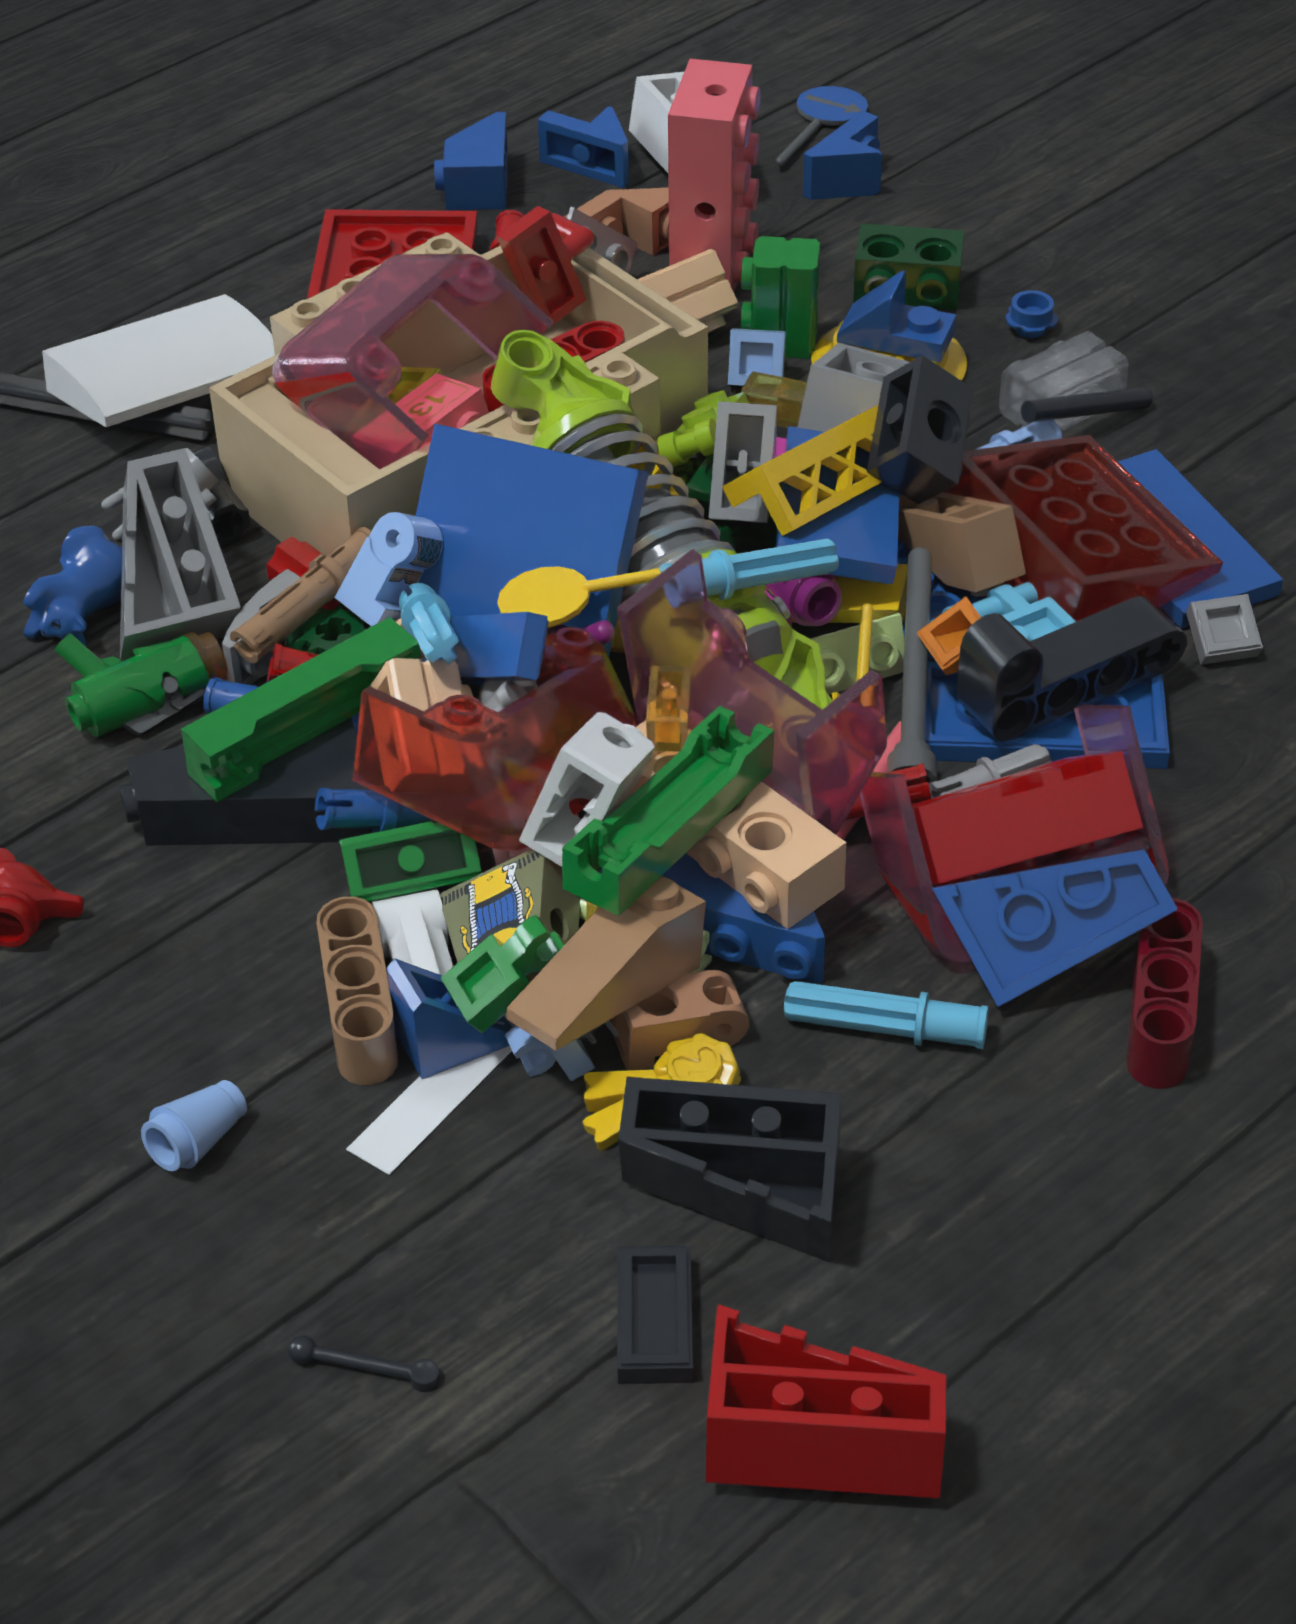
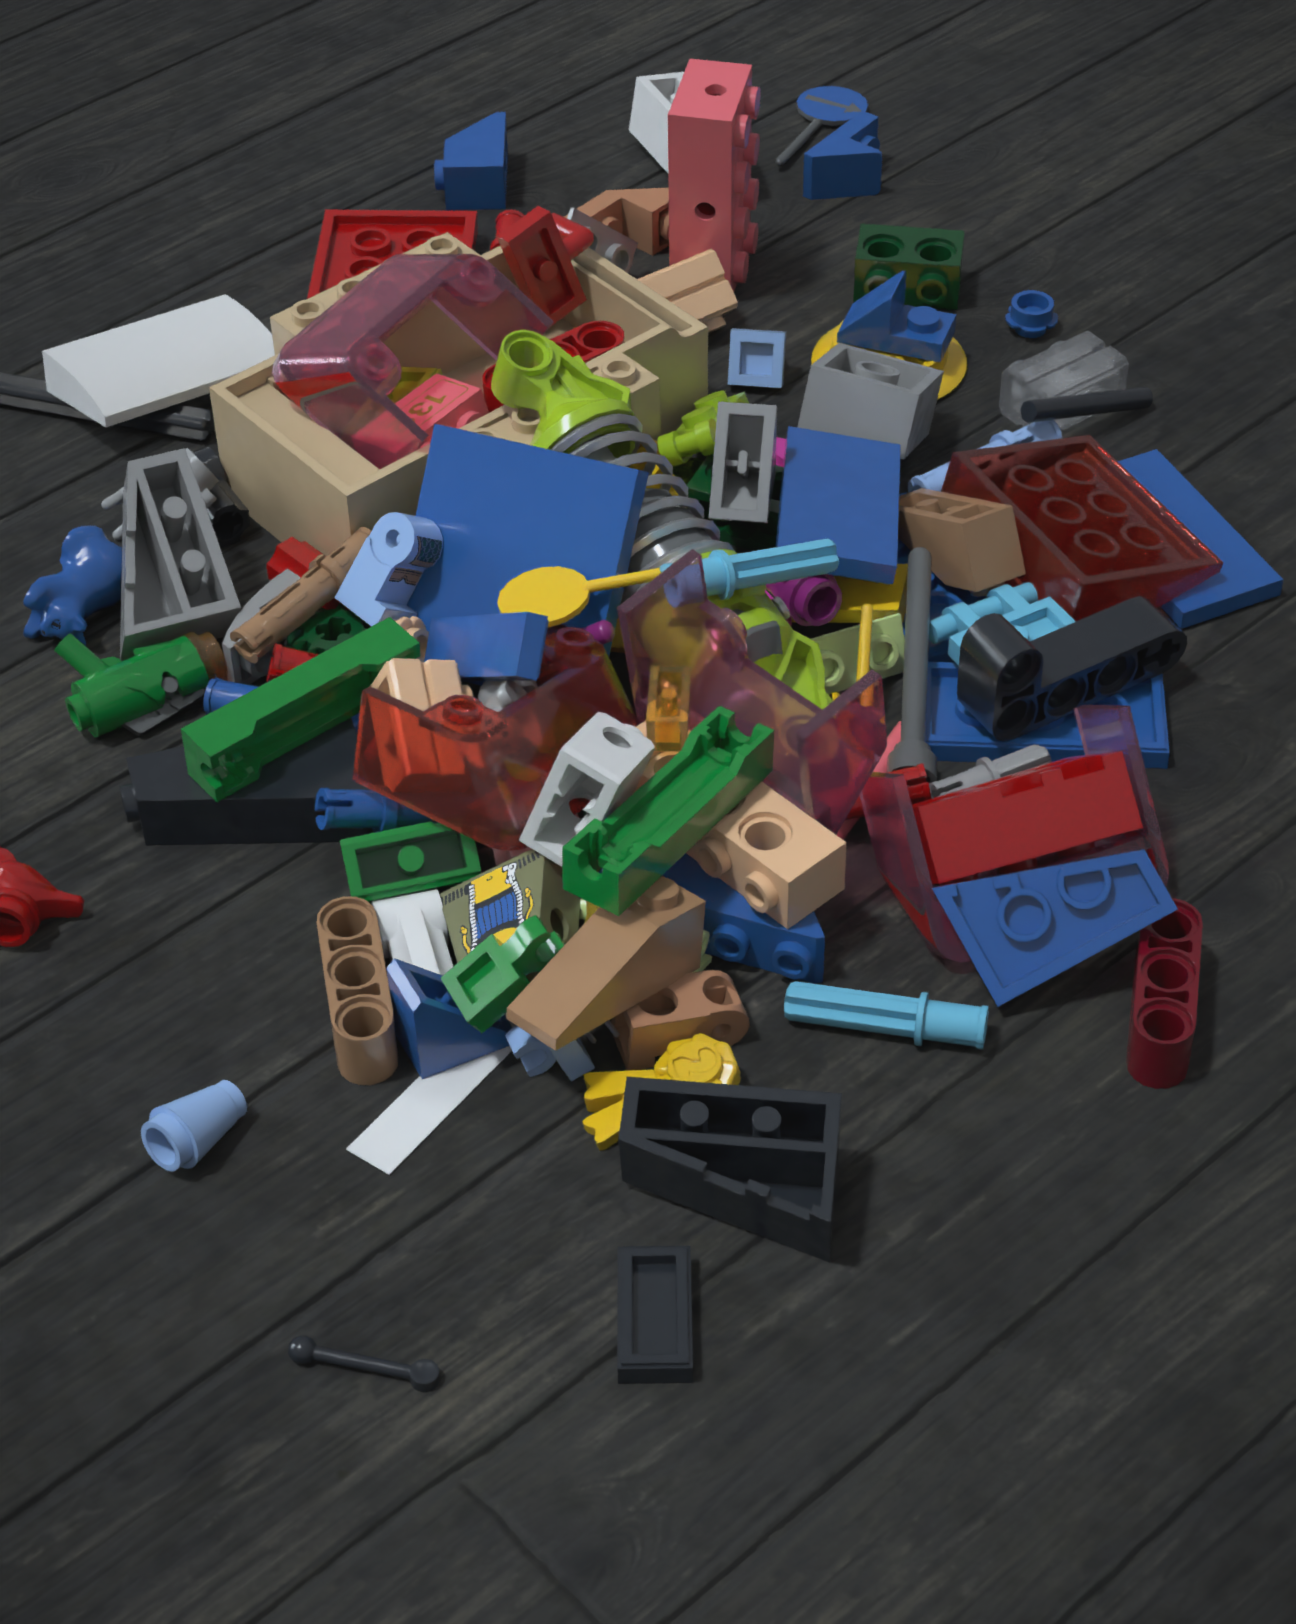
(428, 621): medium azure axle -> none
(585, 148): blue slope -> none
(778, 391): clear yellow piece -> none
(783, 291): green brick -> none
(808, 458): yellow fence -> none
(820, 1417): red wedge -> none
(920, 430): black brick -> none
(945, 634): orange slope -> none
(1224, 629): light grey tile -> none

